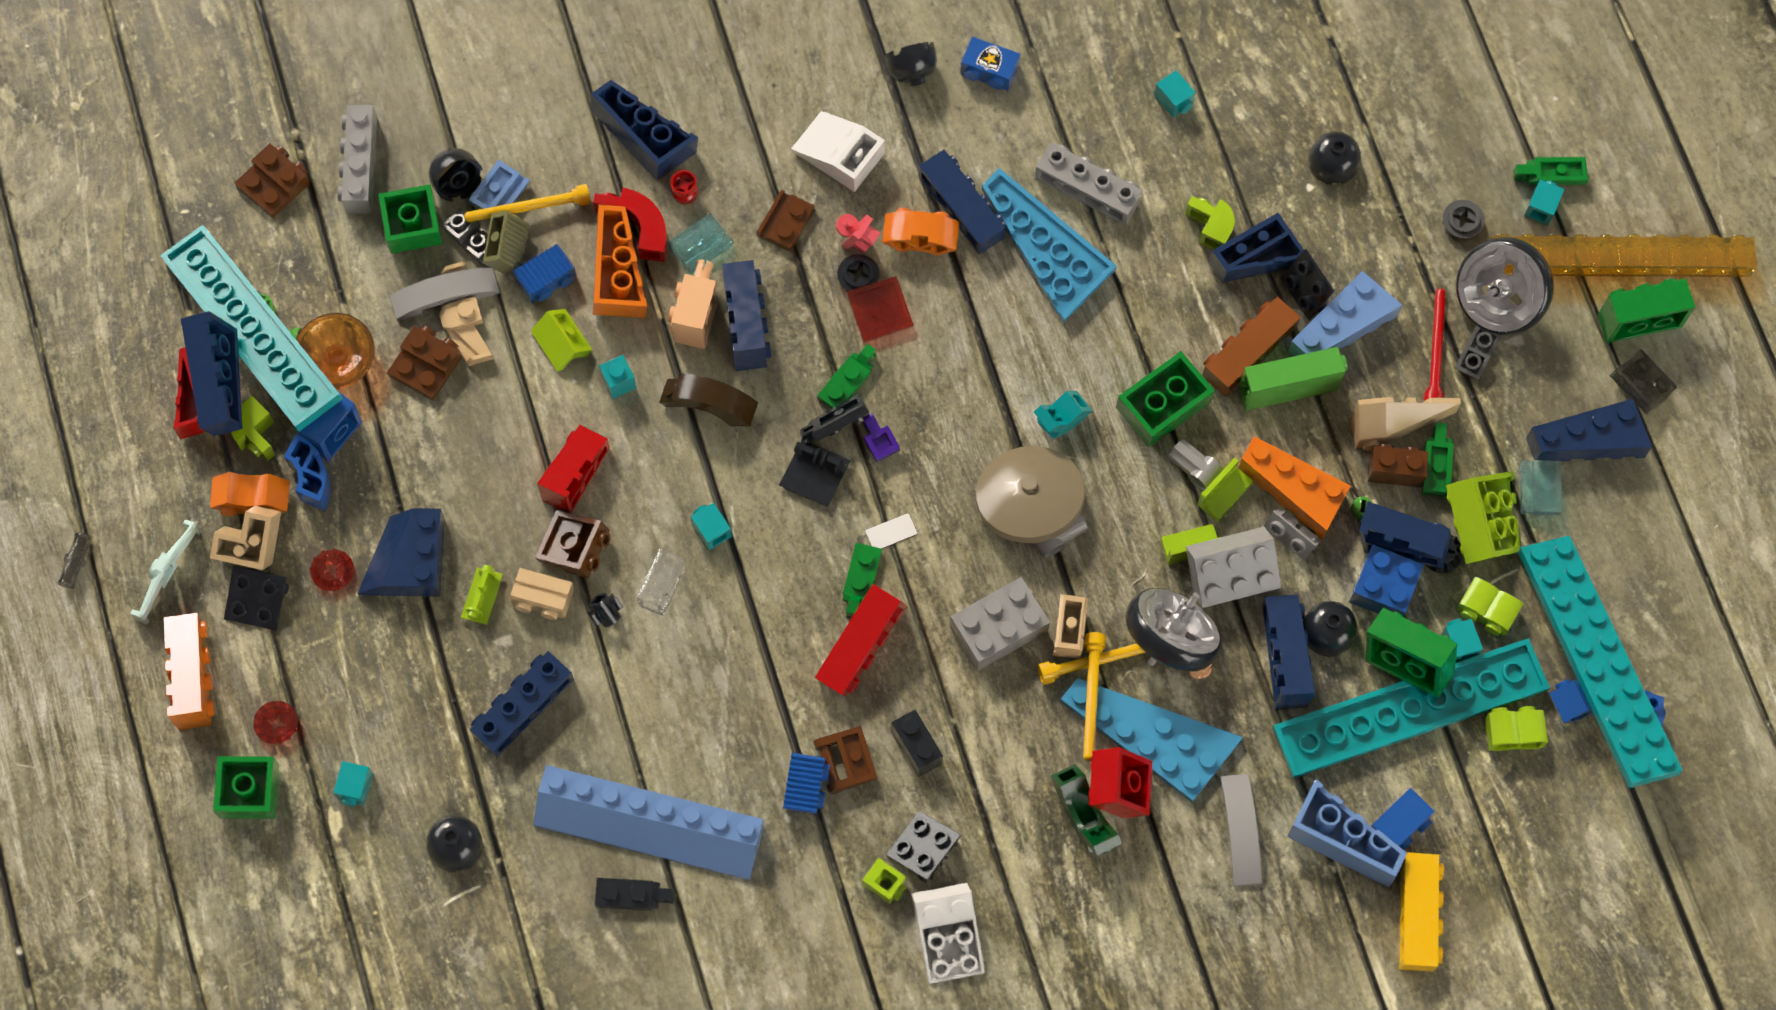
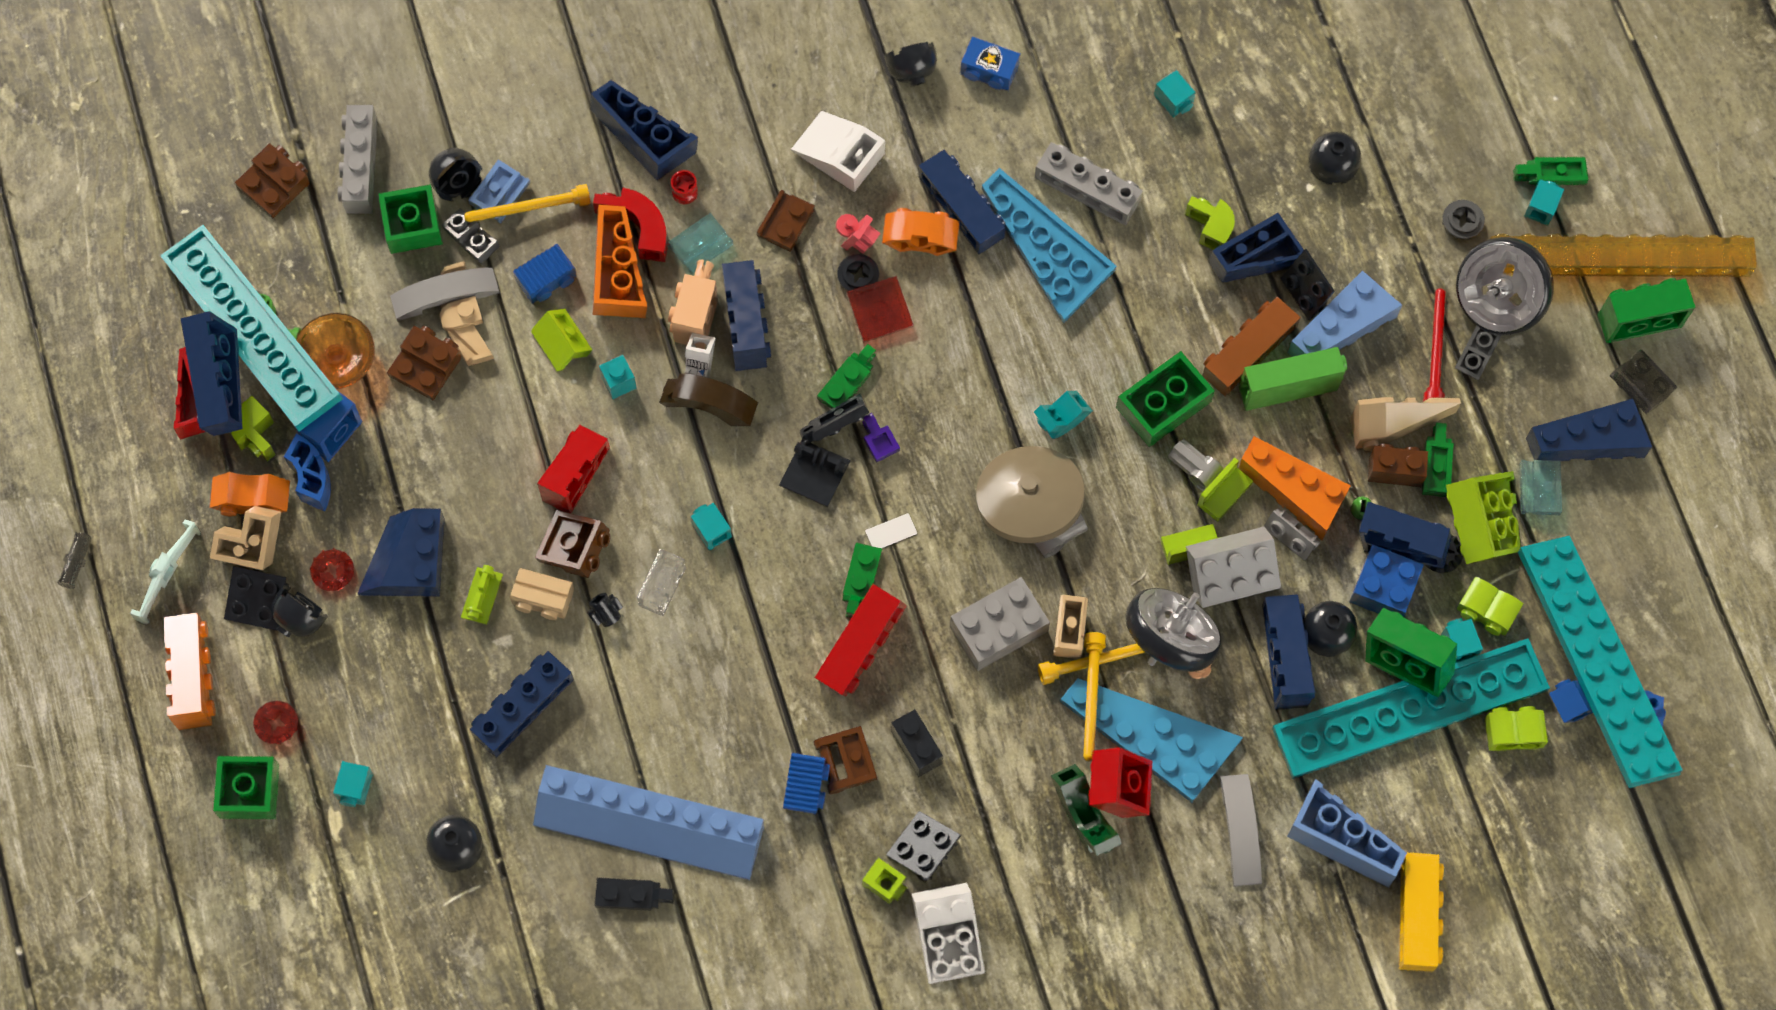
(296, 613): none -> black cylinder
(505, 242): olive brick -> none
(699, 360): none -> white leg
(1405, 818): blue brick -> none

